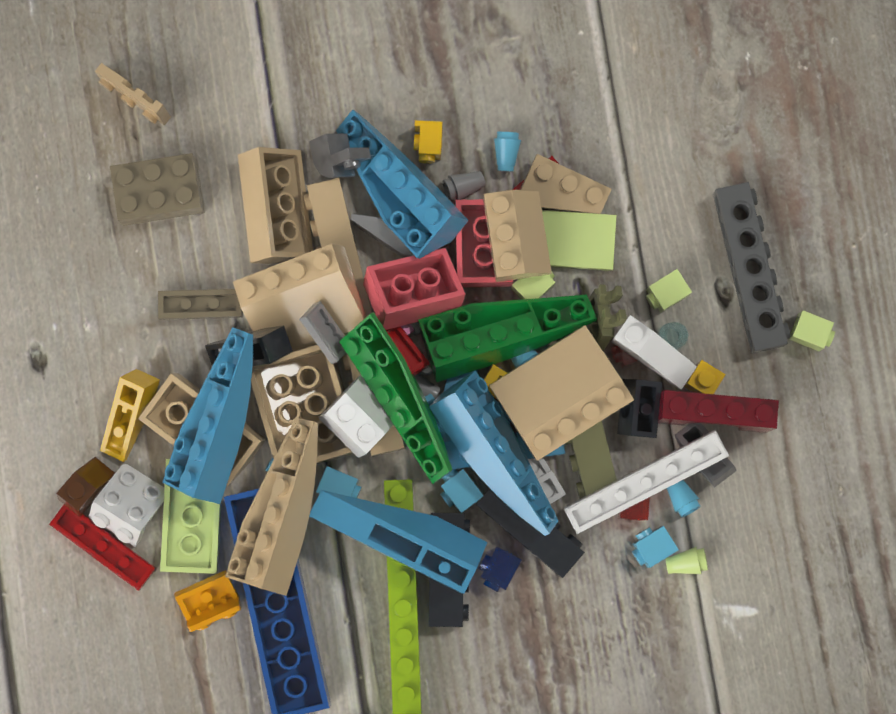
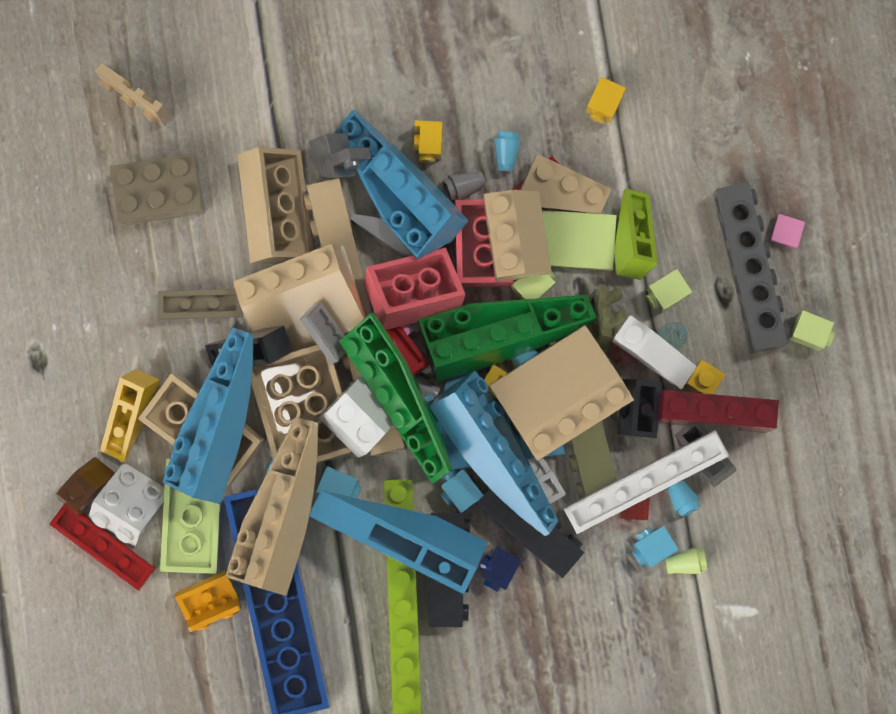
(605, 101): none -> yellow brick
(635, 237): none -> lime slope
(787, 231): none -> bright pink tile

